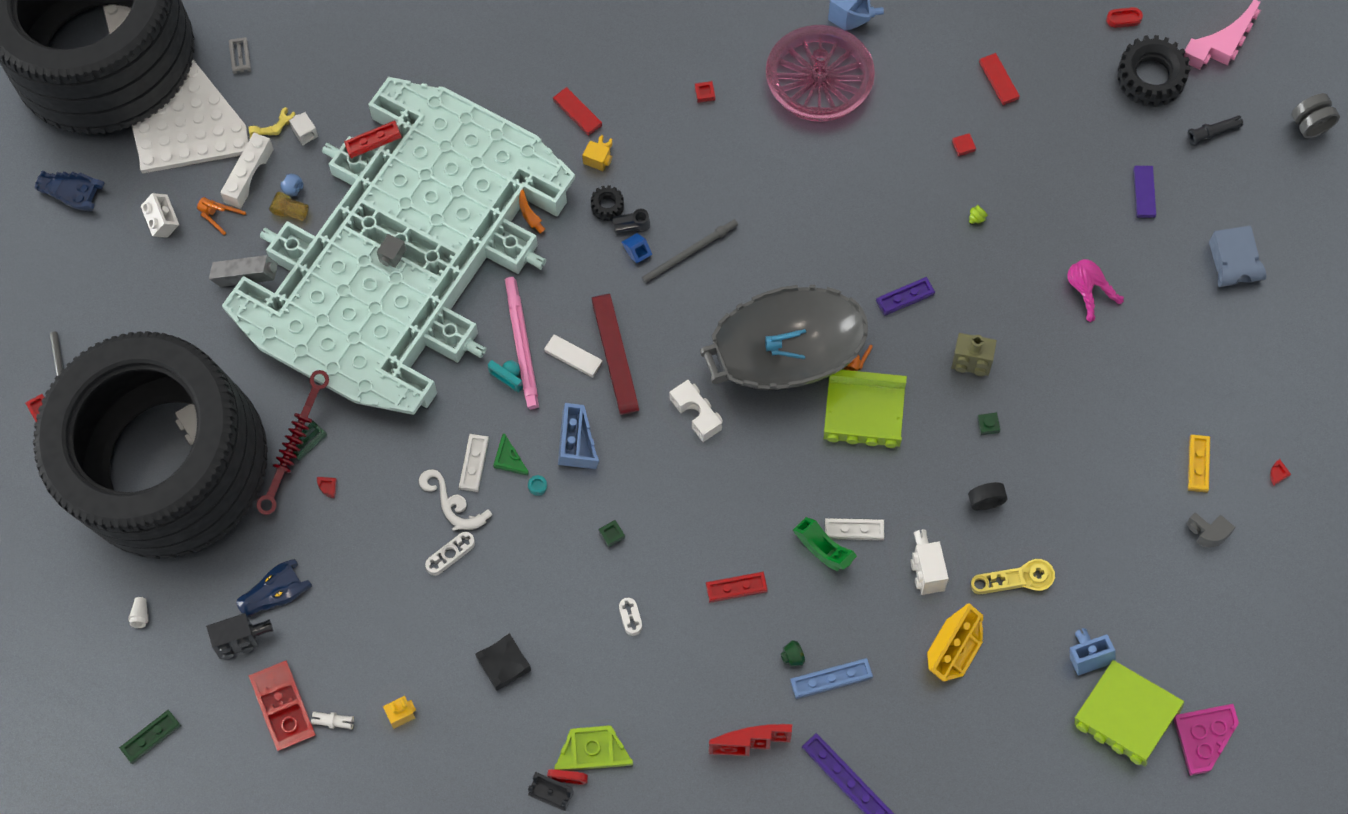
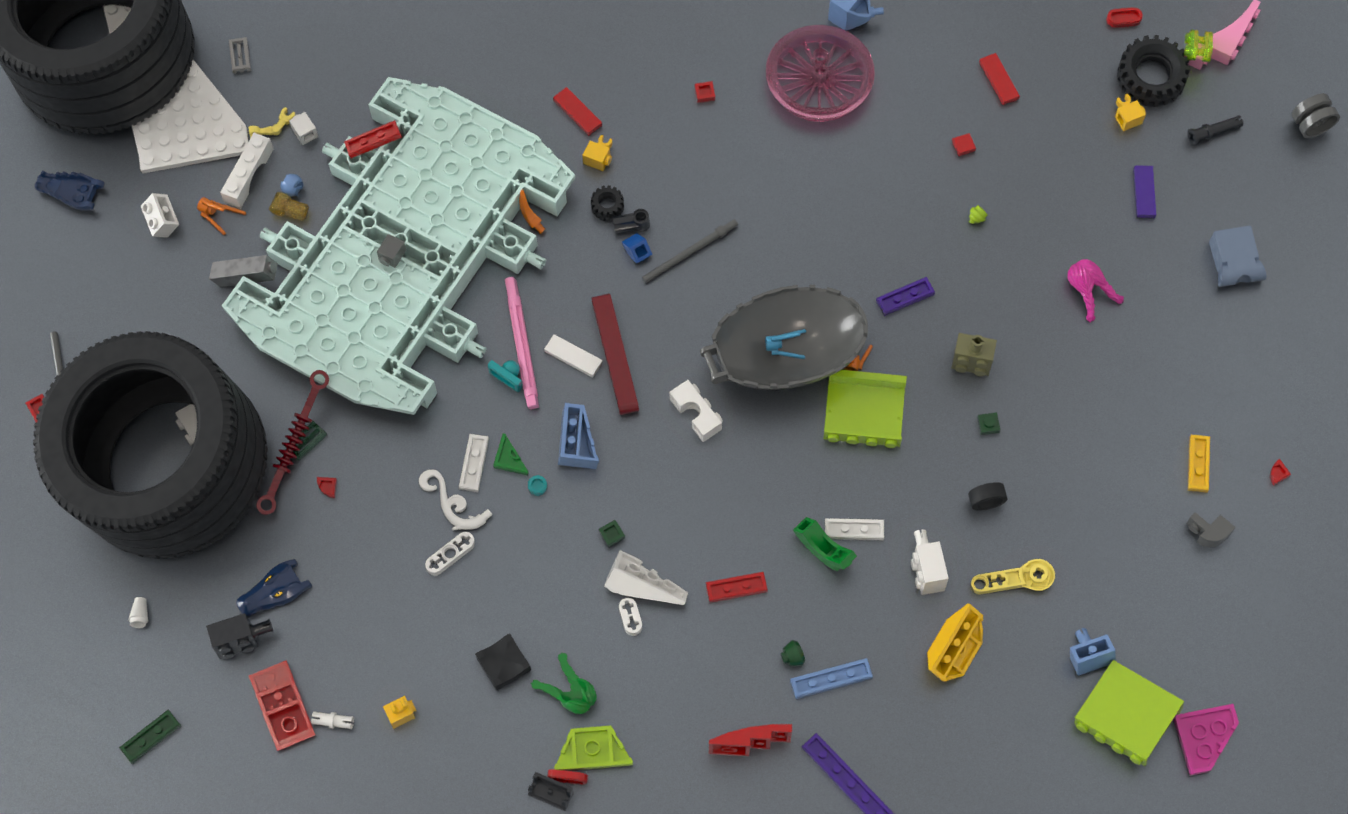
(582, 692): none -> green hair
(634, 580): none -> white wedge
(1129, 114): none -> yellow brick
(1192, 50): none -> clear neon green brick

